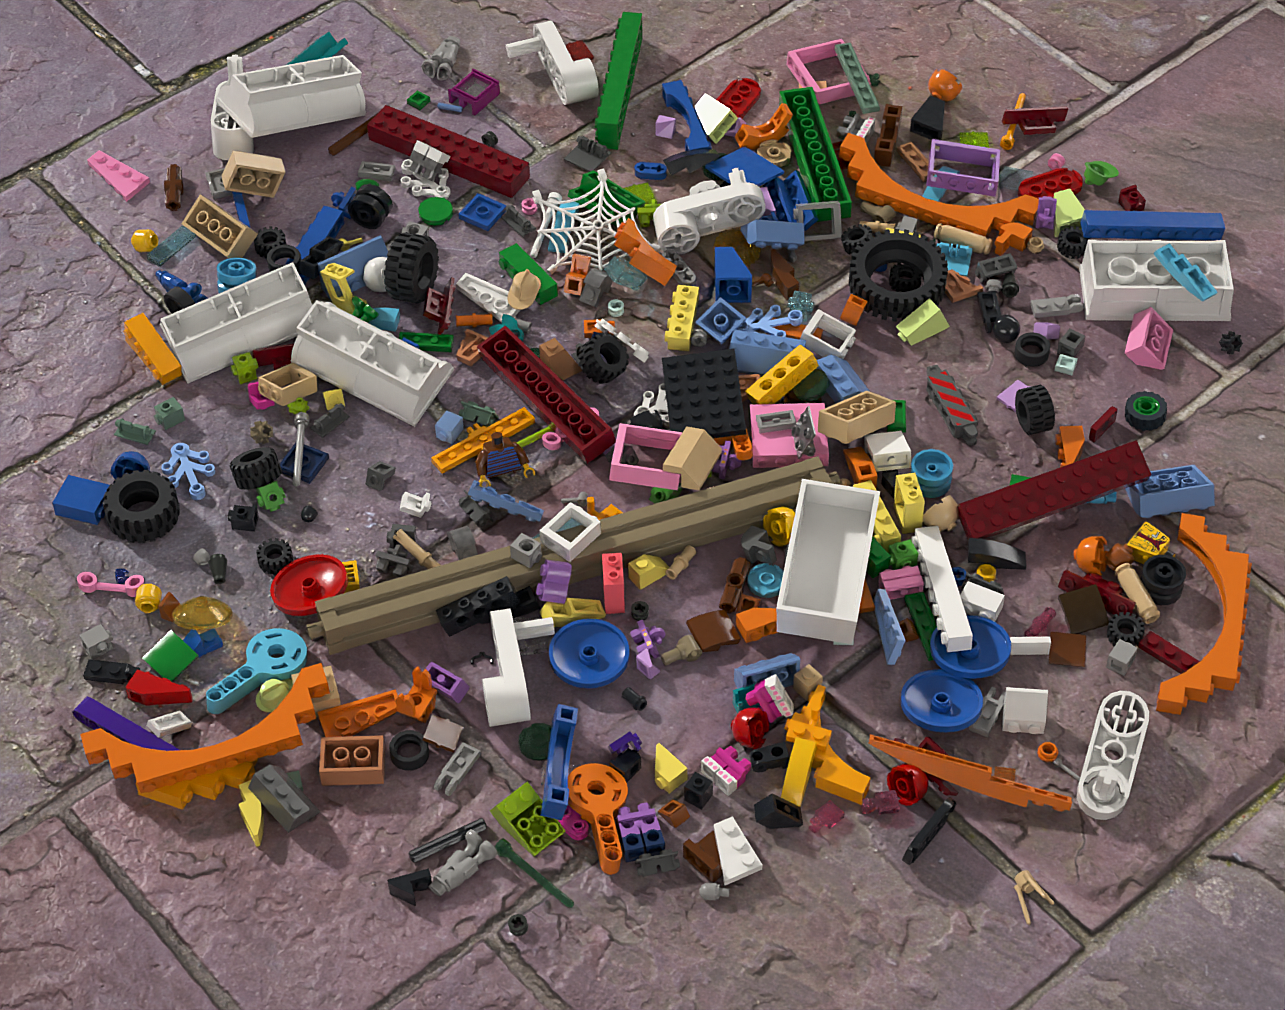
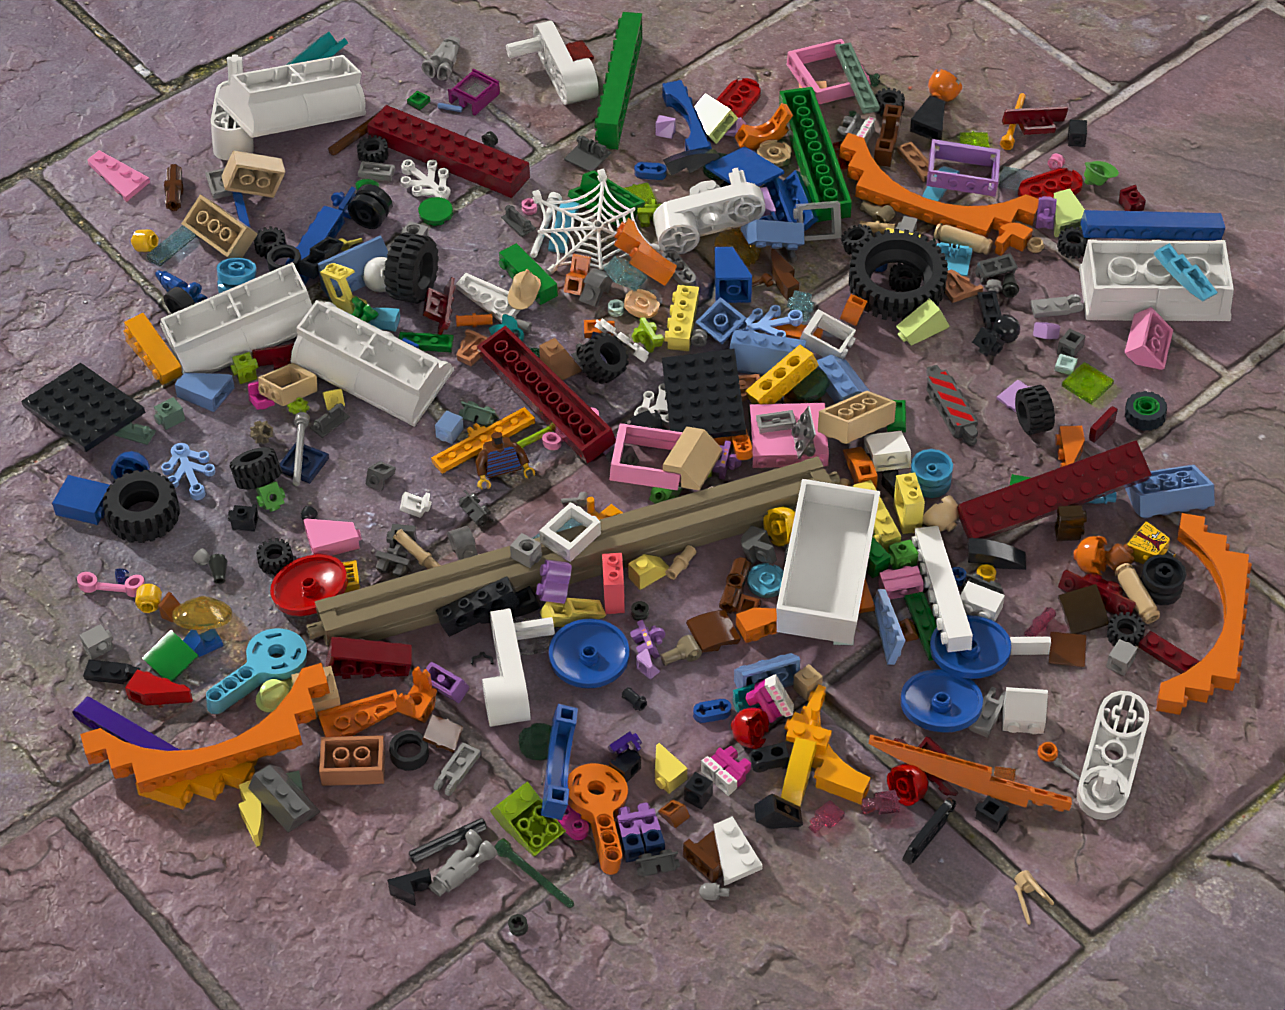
(83, 407): none -> black plate
(169, 724): white plate -> none
(204, 389): none -> medium blue slope
(331, 536): none -> bright pink slope
(368, 658): none -> dark red wedge
(372, 143): none -> black tyre
(427, 157): hips -> none
(482, 212): blue plate -> none
(505, 501): medium blue wing -> none
(641, 303): none -> light nougat tile
(646, 335): none -> lime hips
(712, 710): none -> blue beam
(896, 98): none -> black tyre
(989, 342): none -> black brick
(992, 813): none -> black brick
(1032, 359): black tyre -> none
(1070, 523): none -> dark brown brick
(1077, 133): none -> black brick
(1087, 383): none -> clear neon green tile
(1231, 342): black gear -> none

